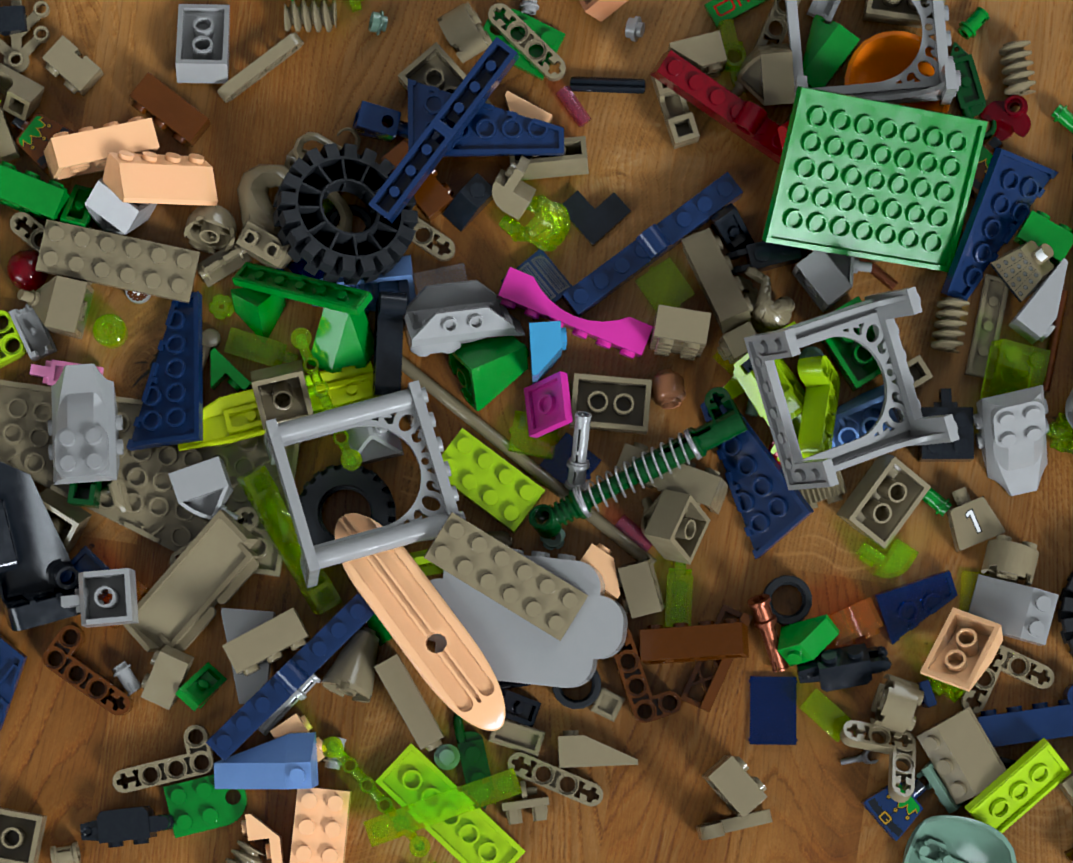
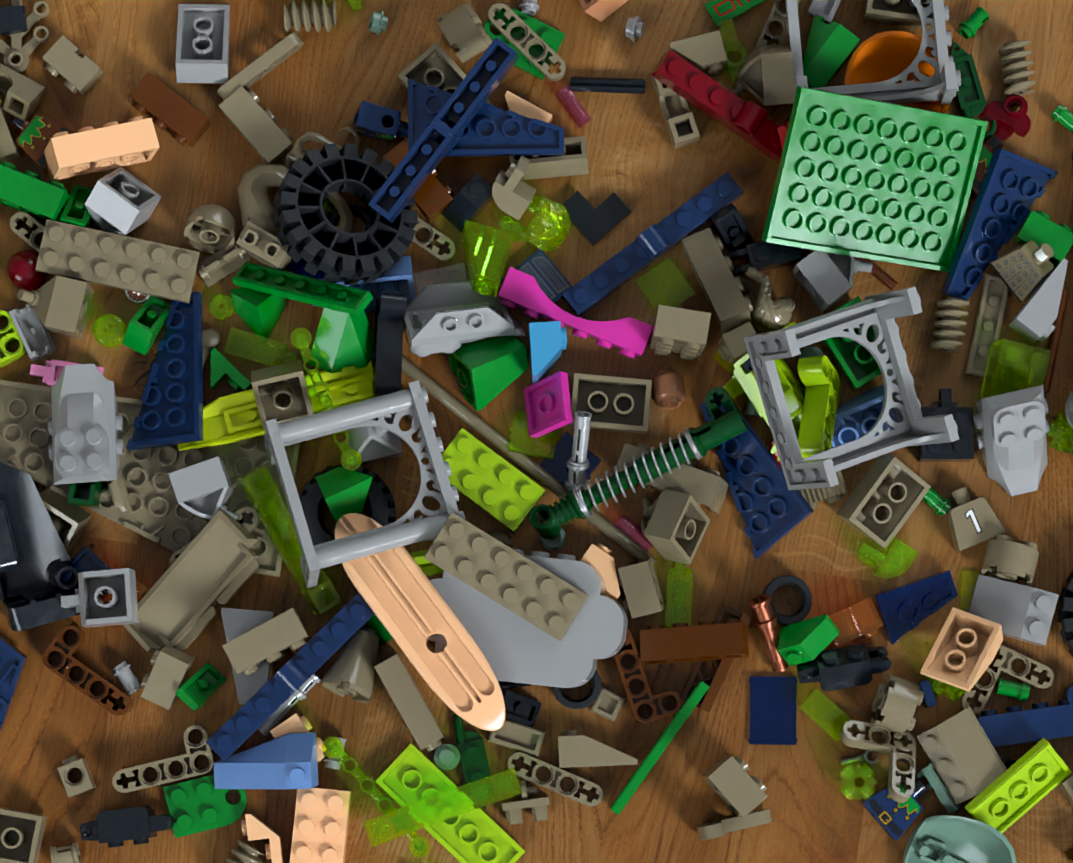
(85, 784): none -> dark tan brick
(146, 325): none -> green slope
(160, 178): light nougat slope -> none
(257, 125): none -> dark tan brick
(344, 491): none -> green slope
(486, 256): none -> clear neon green slope
(659, 747): none -> green tile
(847, 779): none -> clear neon green brick
(919, 371): dark tan brick -> none
(1013, 689): none -> green pin

